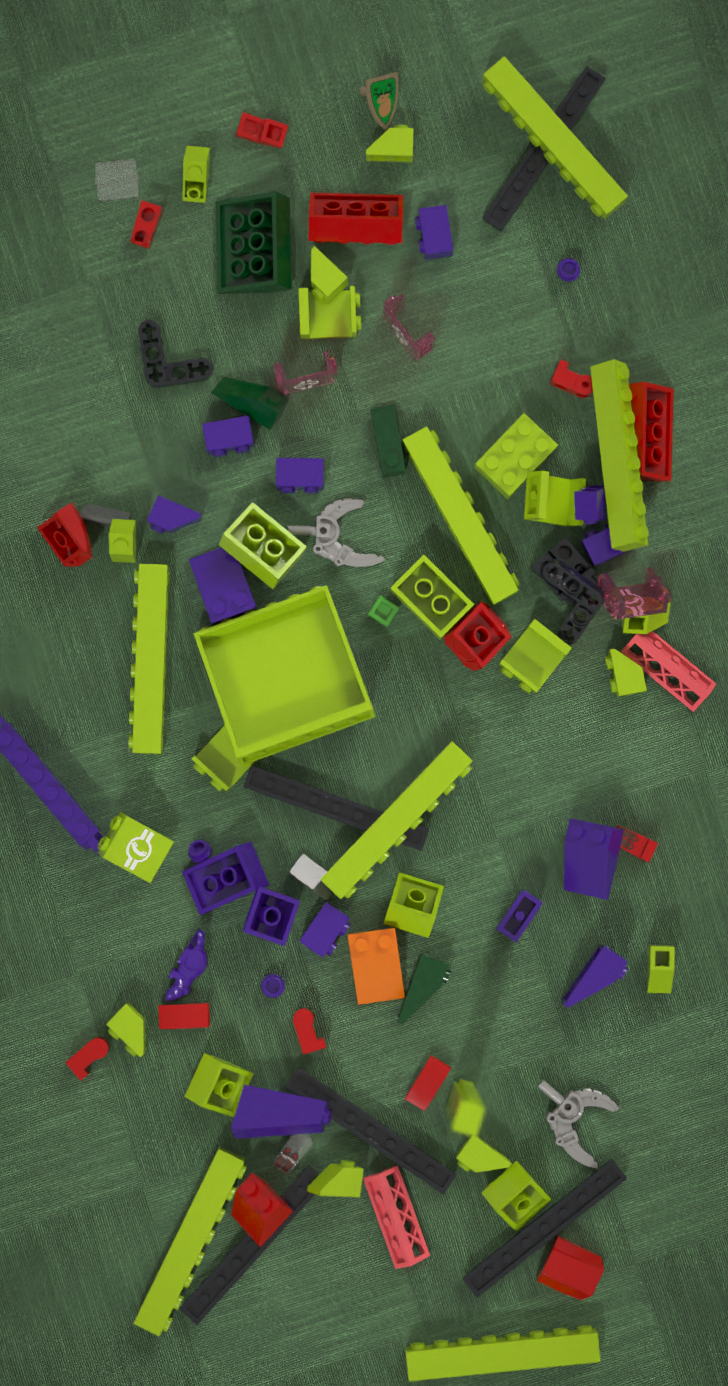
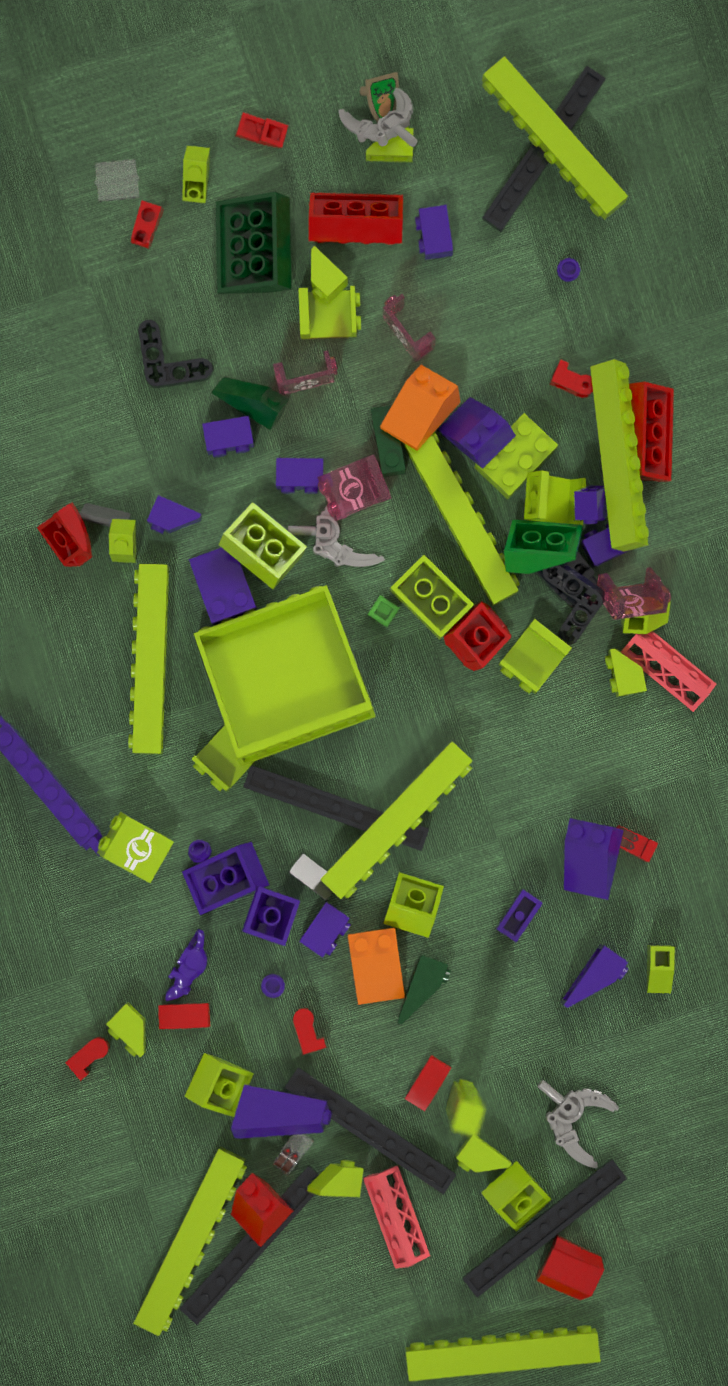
(353, 487): none -> clear pink panel
(387, 127): none -> light grey bar
(421, 407): none -> orange slope
(477, 431): none -> dark purple slope
(540, 545): none -> green slope

